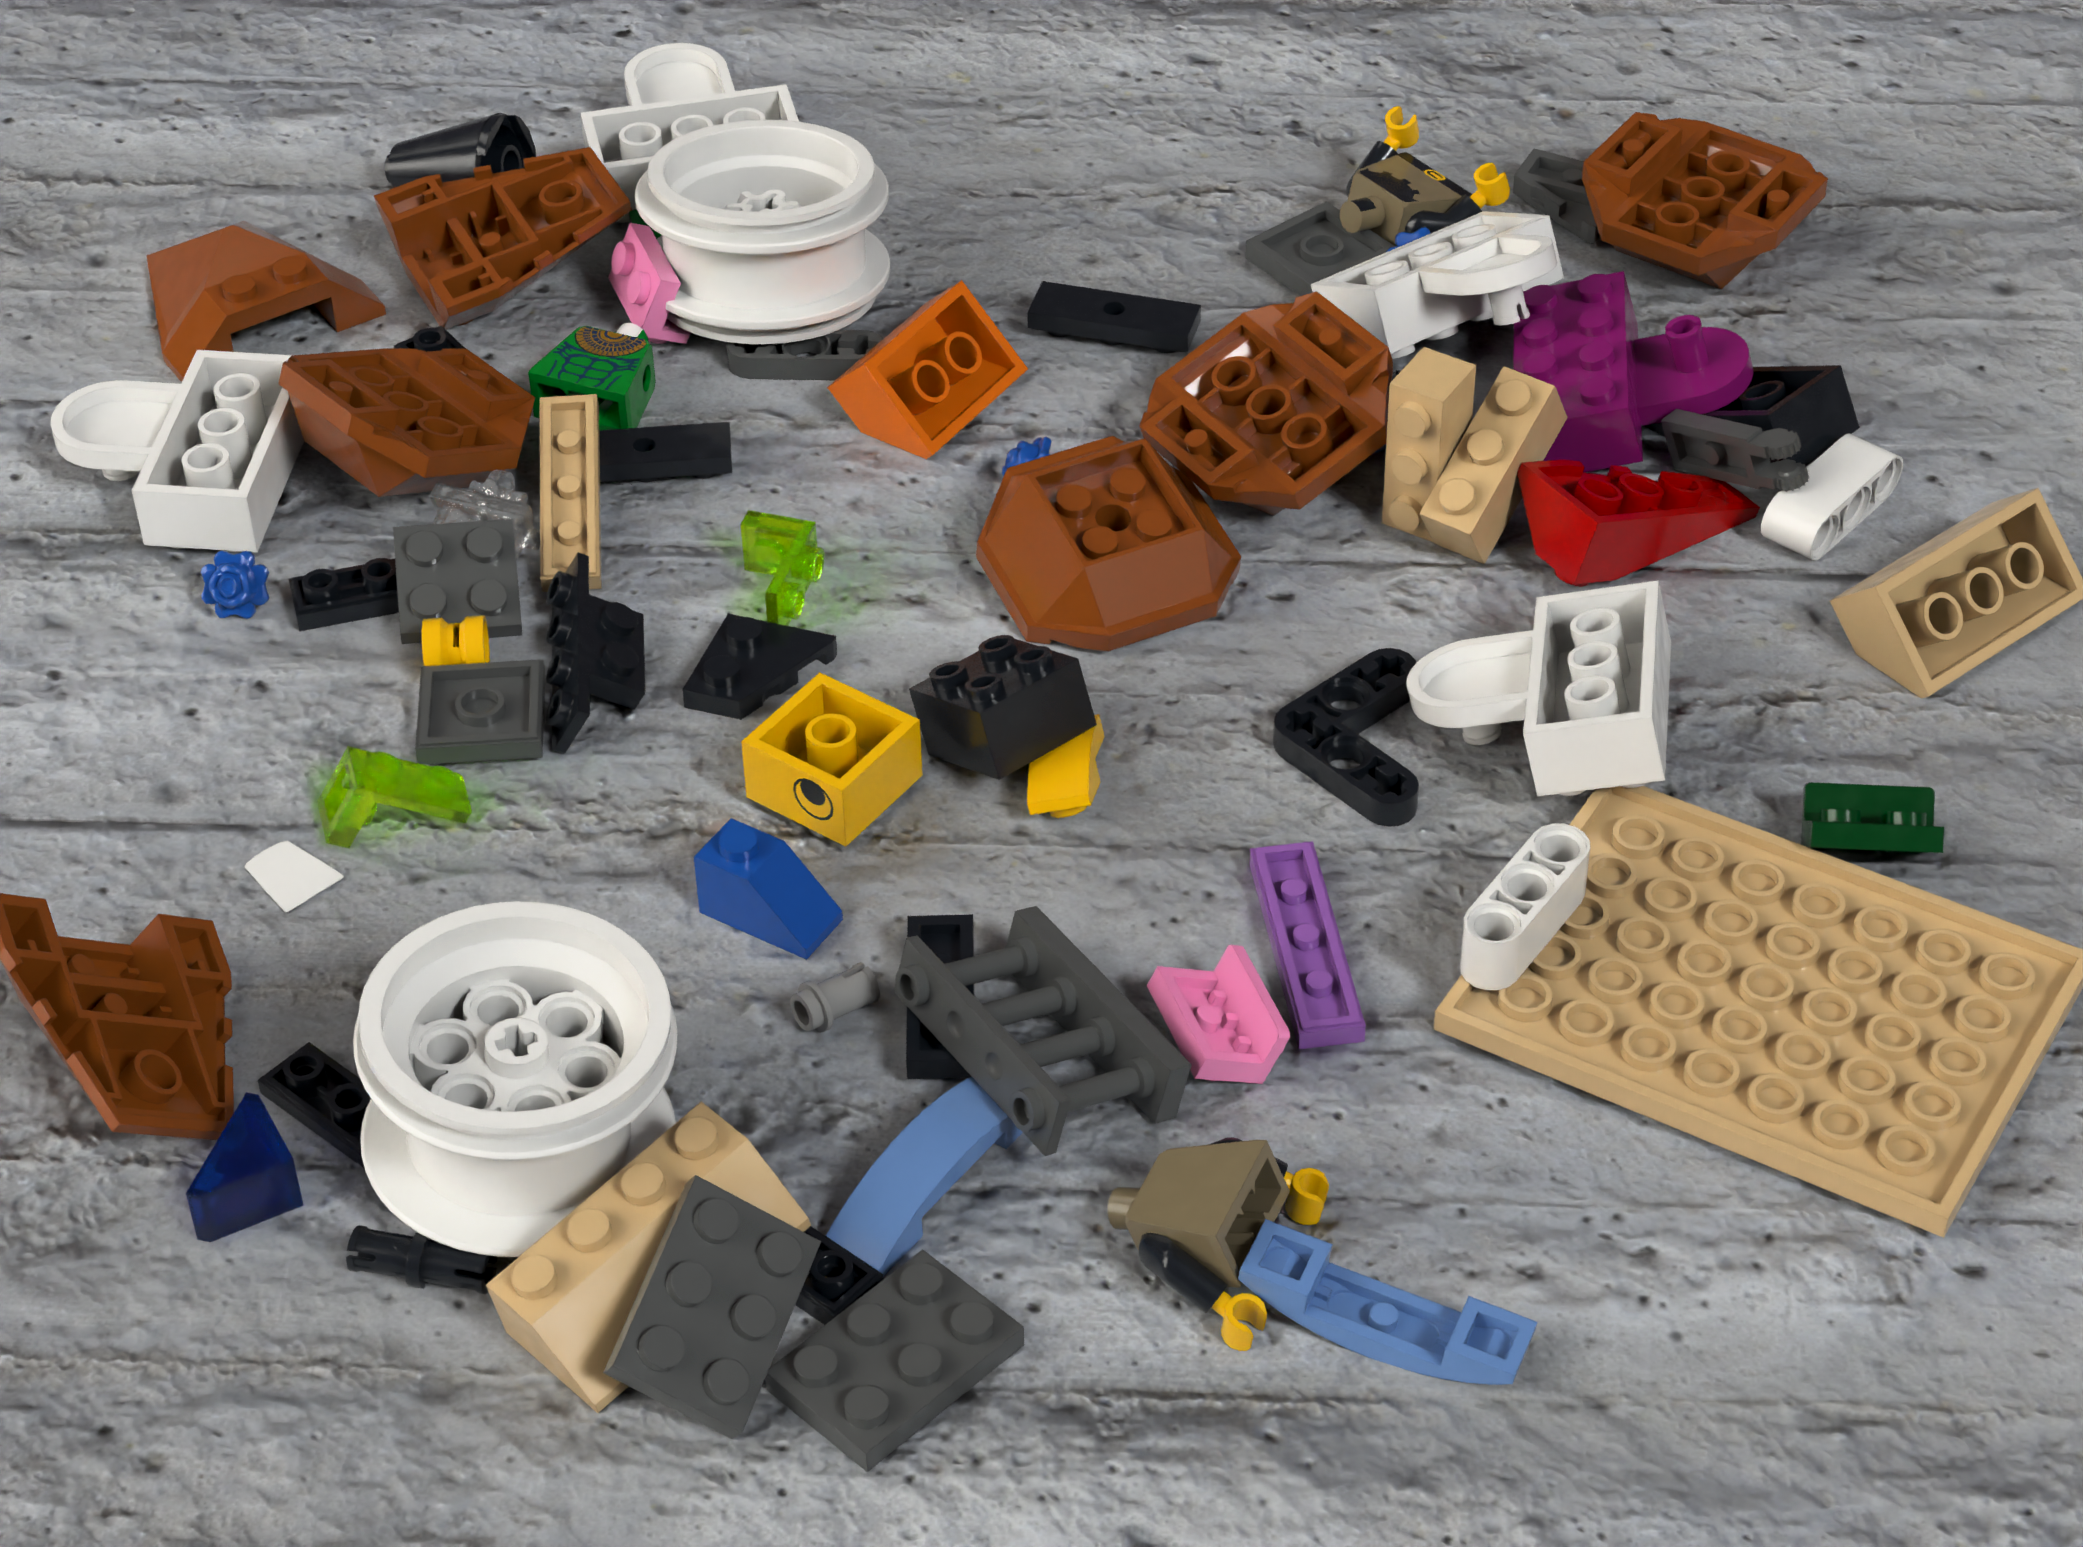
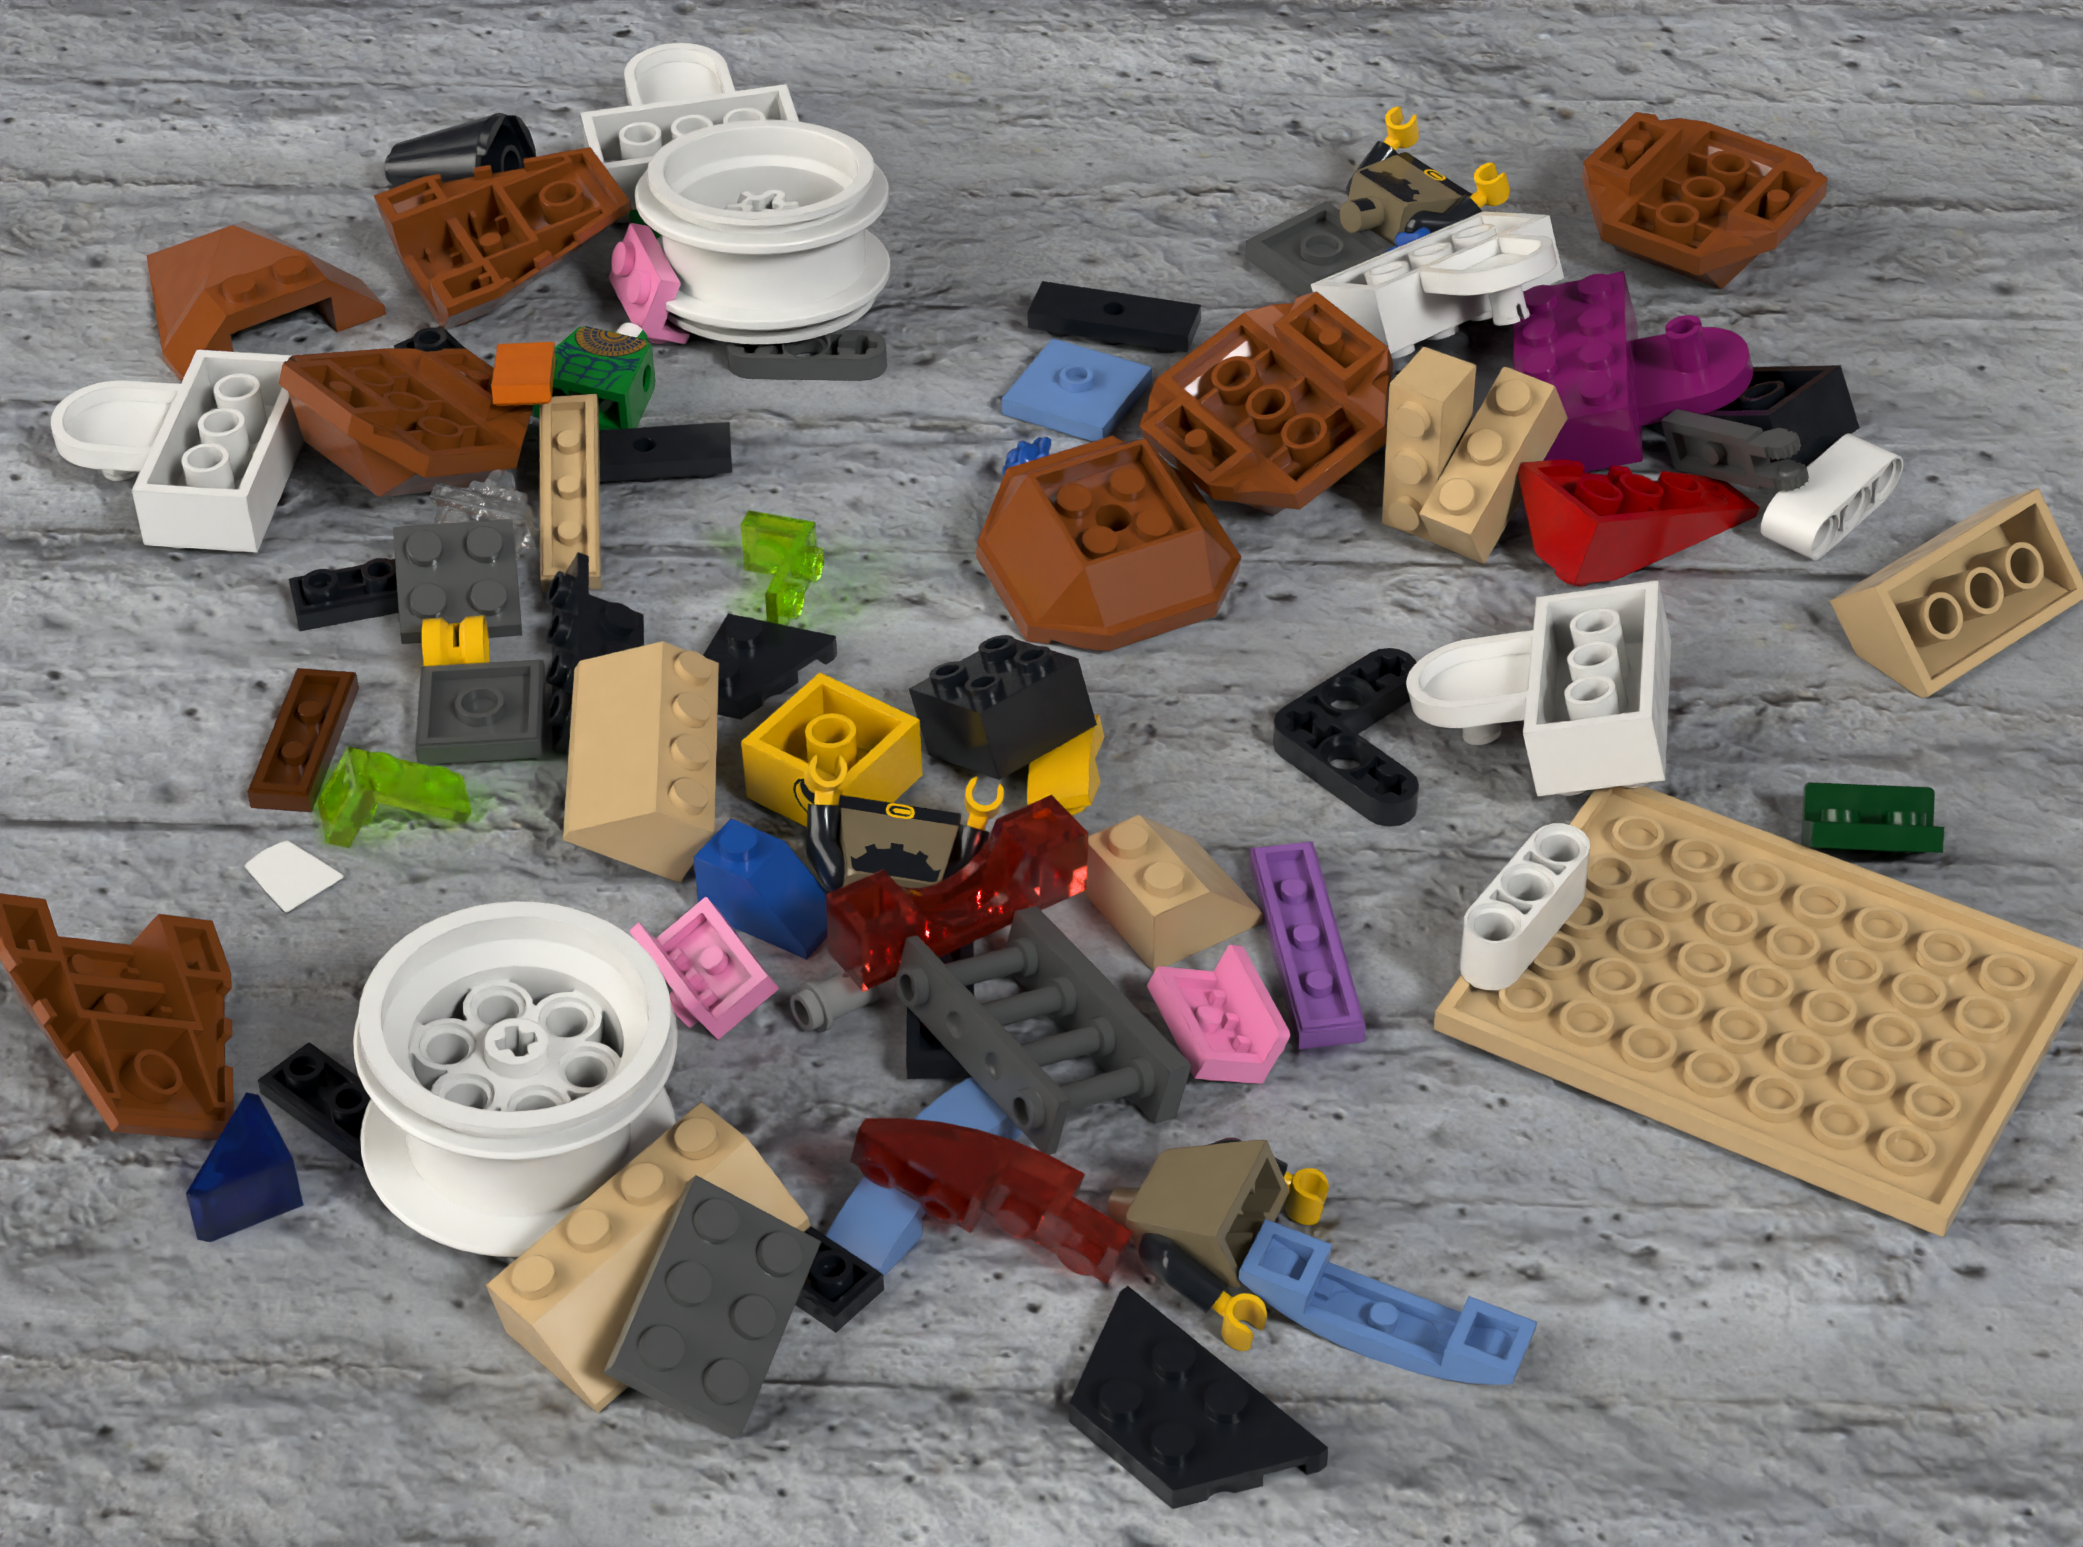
(235, 584): blue plant -> none
(303, 740): none -> reddish brown tile
(418, 1260): black pin -> none
(523, 373): none -> orange tile
(643, 757): none -> tan slope
(708, 969): none -> bright pink bracket
(894, 1359): dark grey plate -> none
(906, 841): none -> torso
(929, 375): orange slope -> none
(970, 1172): none -> clear red slope
(1027, 862): none -> clear red arch
(1076, 390): none -> medium blue plate
(1164, 891): none -> tan slope
(1181, 1412): none -> black wing
(1557, 190): dark grey wing -> none

